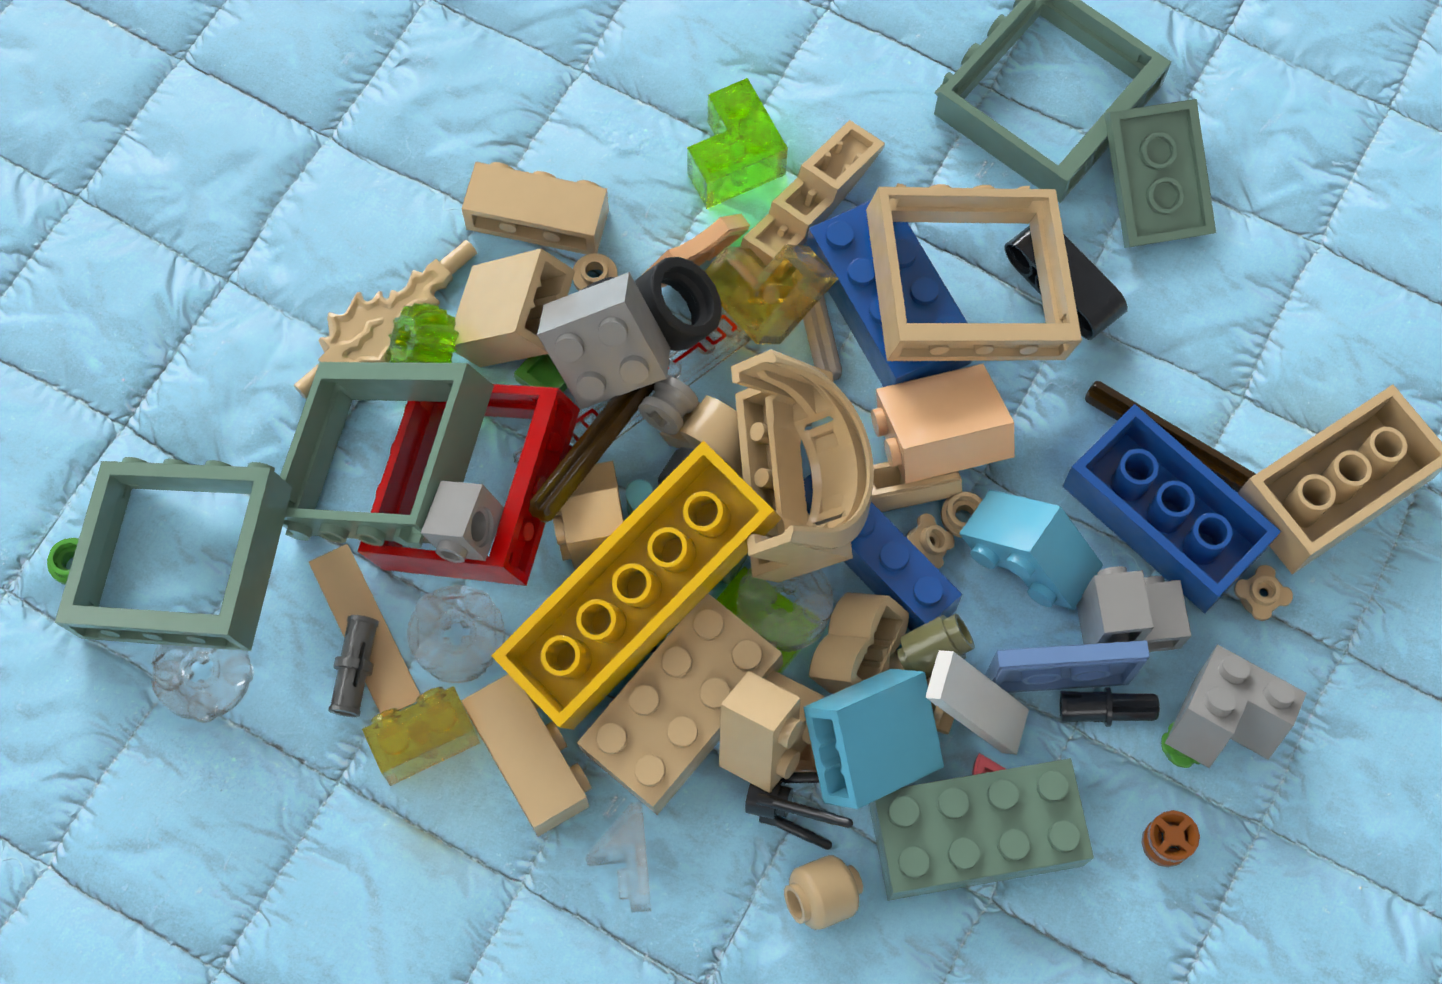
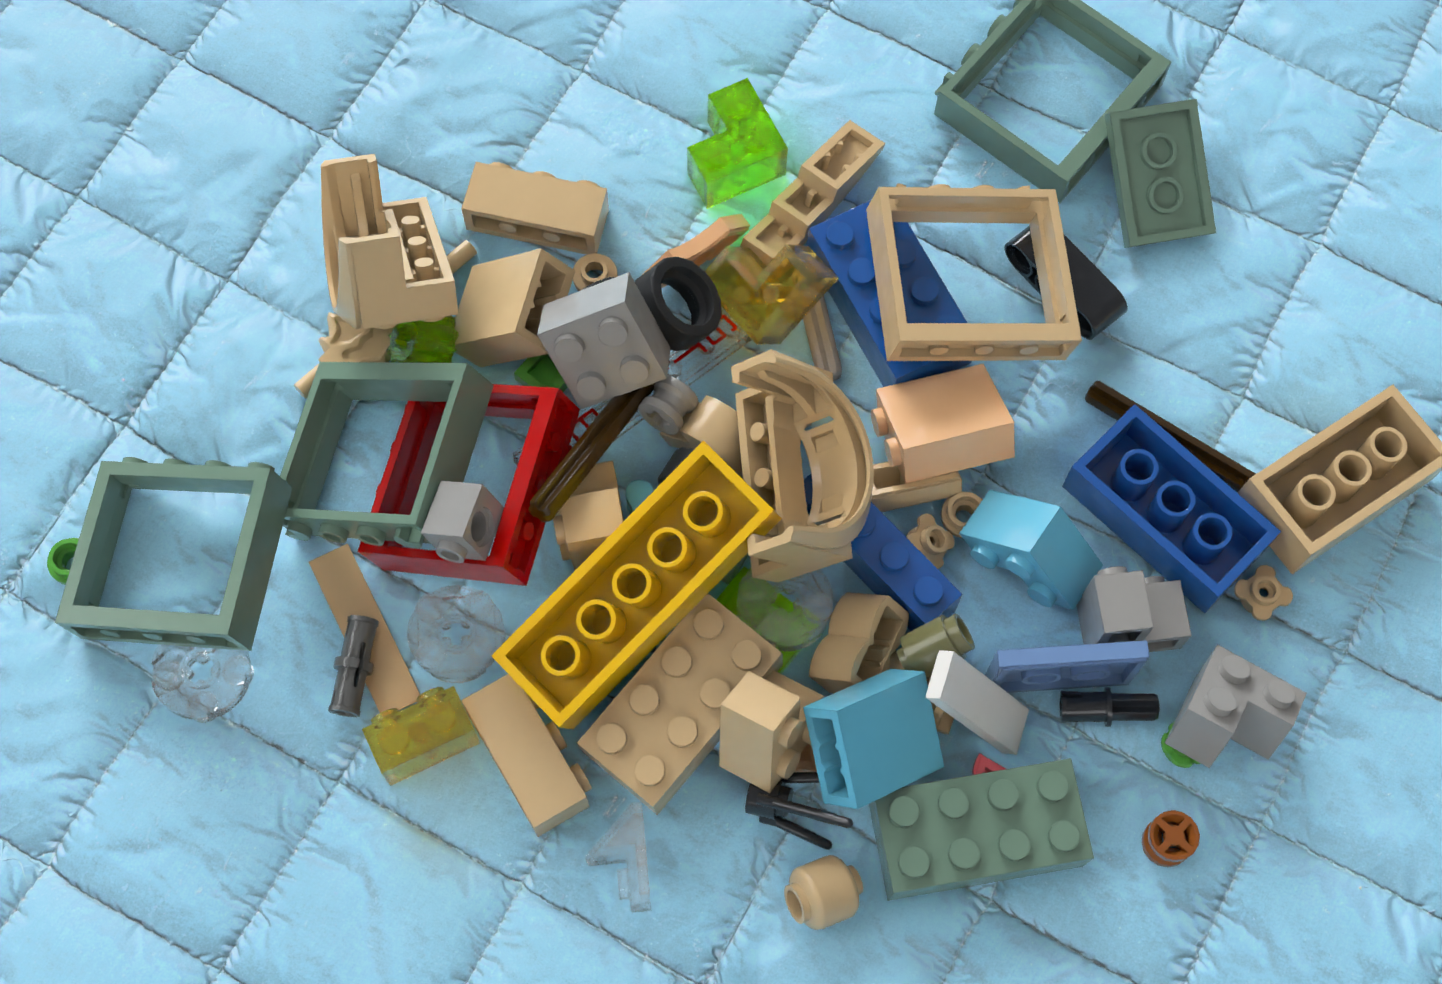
(381, 256): none -> tan piece

